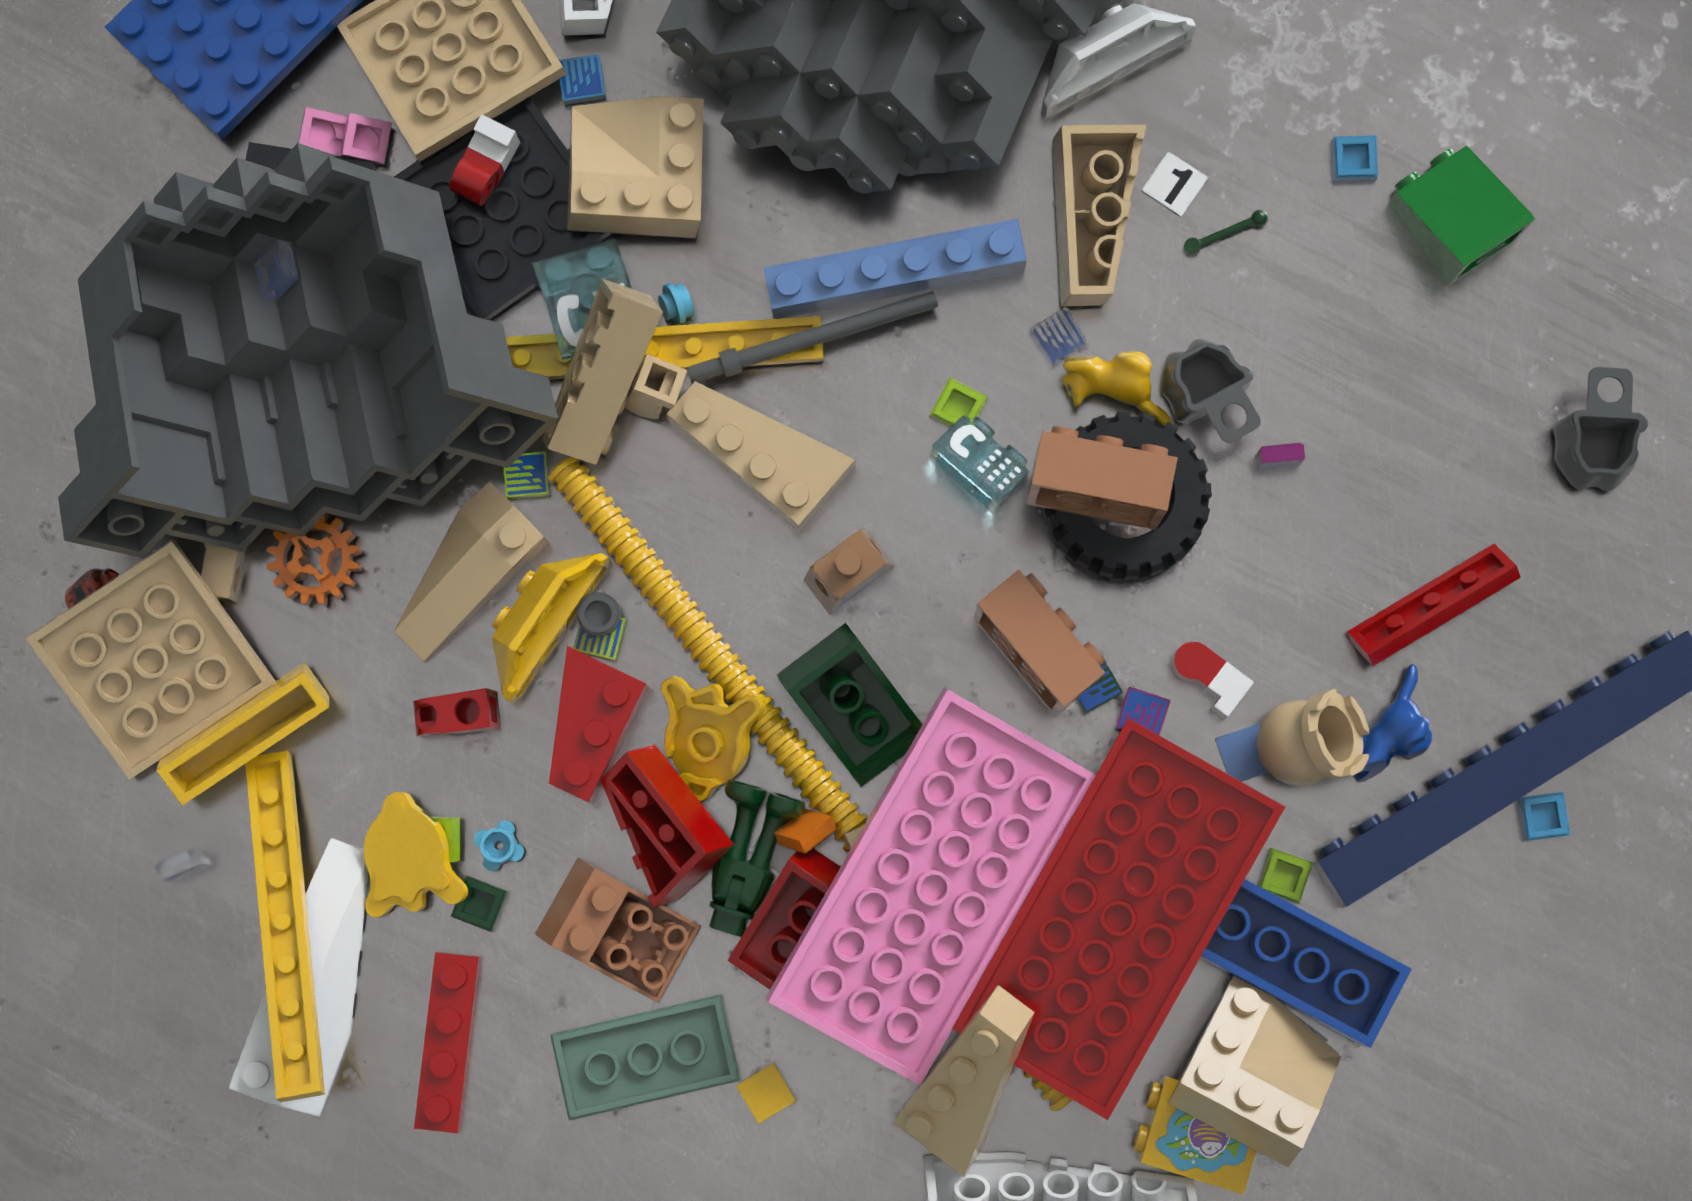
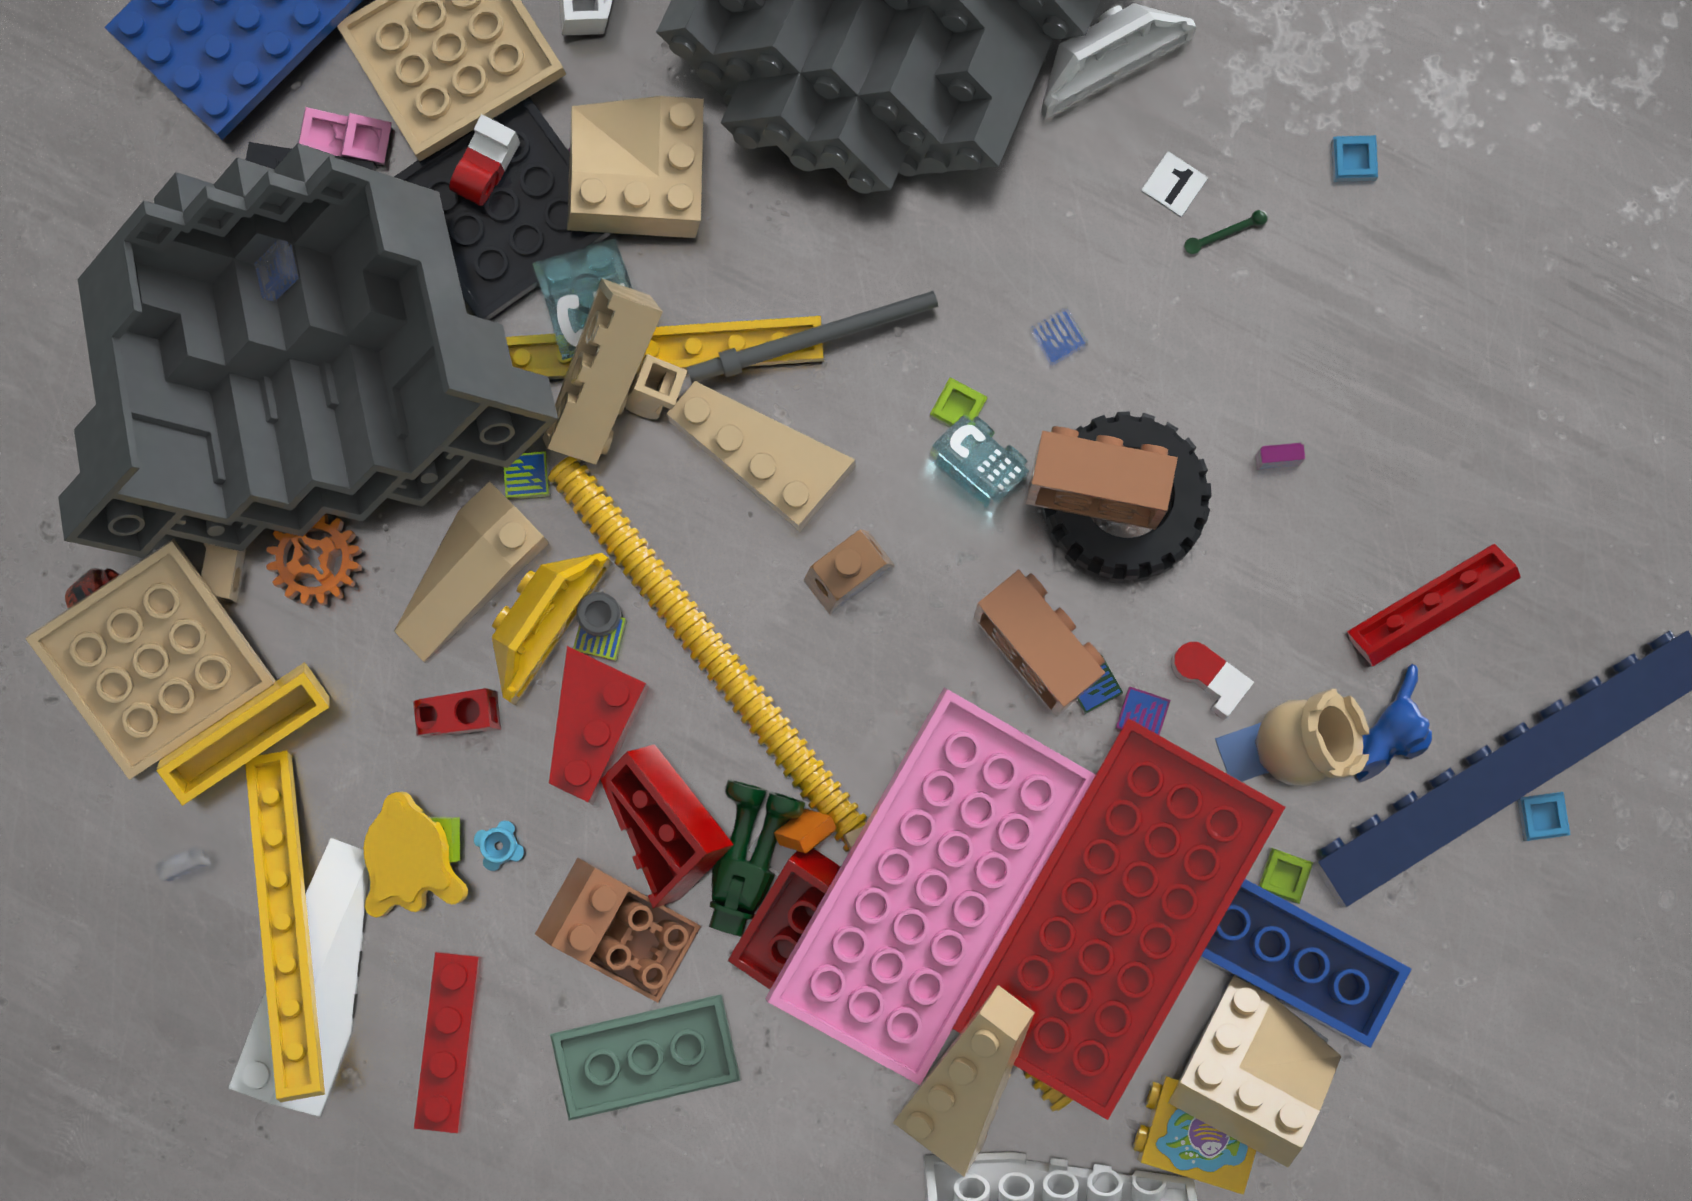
(481, 905): dark green tile -> none
(582, 80): tile -> none
(676, 303): medium azure plate -> none
(706, 735): yellow tile -> none
(766, 1093): yellow tile -> none
(851, 704): dark green slope -> none
(895, 269): medium blue brick -> none
(1092, 200): tan wedge -> none
(1122, 378): yellow animal -> none
(1204, 383): dark grey piece -> none
(1459, 212): green slope -> none
(1600, 443): dark grey piece -> none

